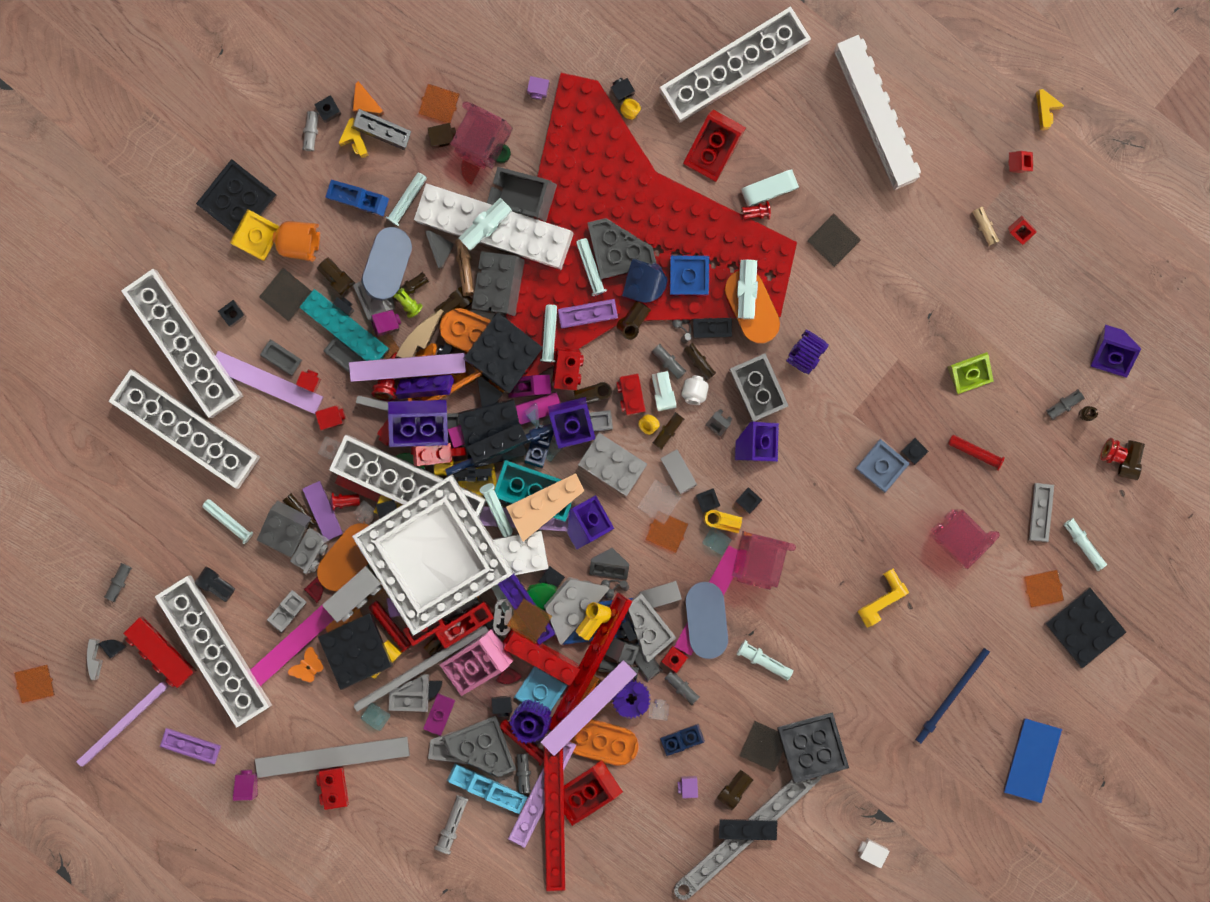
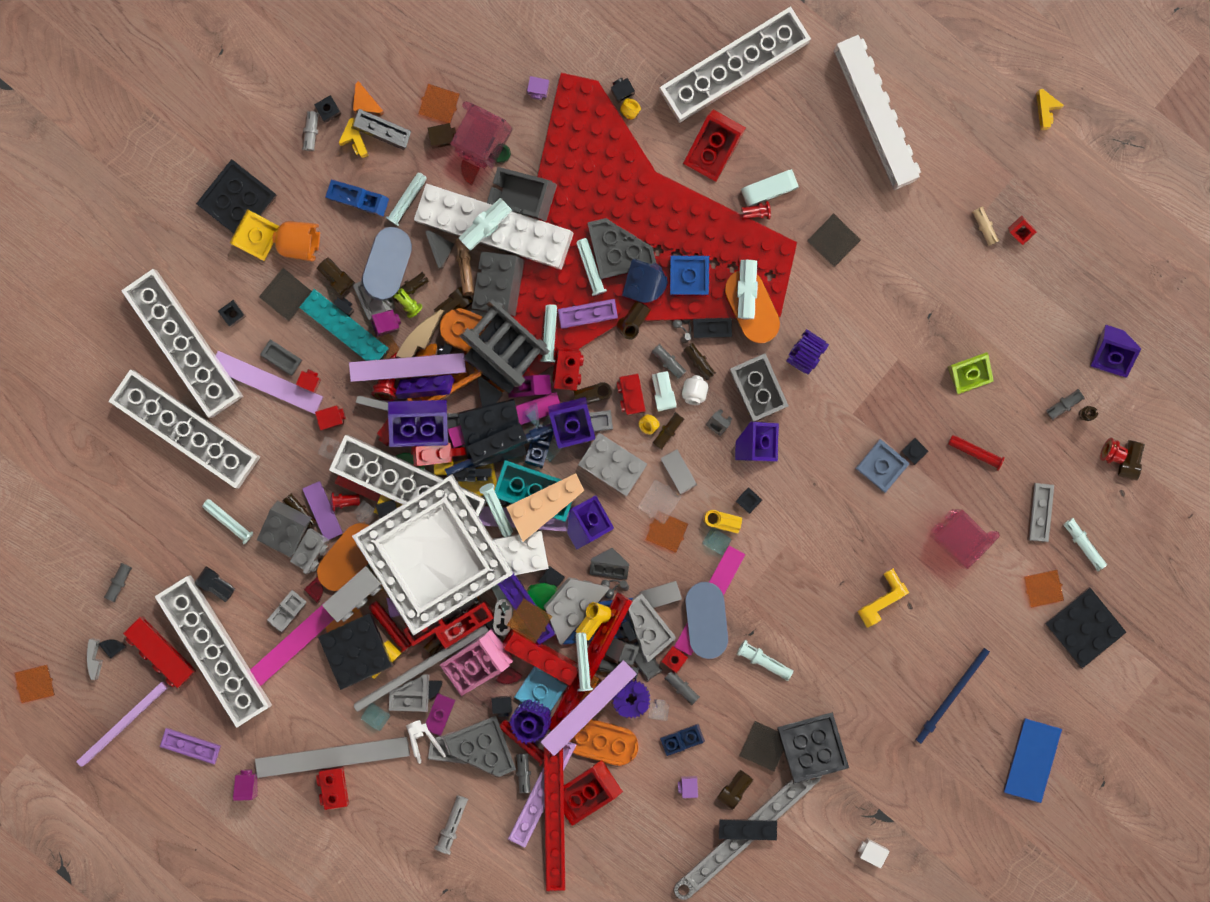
(301, 670): orange animal -> none
(341, 353): dark grey tile -> none
(416, 731): none -> white plant
(486, 349): none -> dark grey fence
(487, 788): medium azure slope -> none
(583, 665): none -> light aqua axle
(708, 500): black plate -> none
(760, 560): clear pink container -> none
(1020, 161): red plate -> none

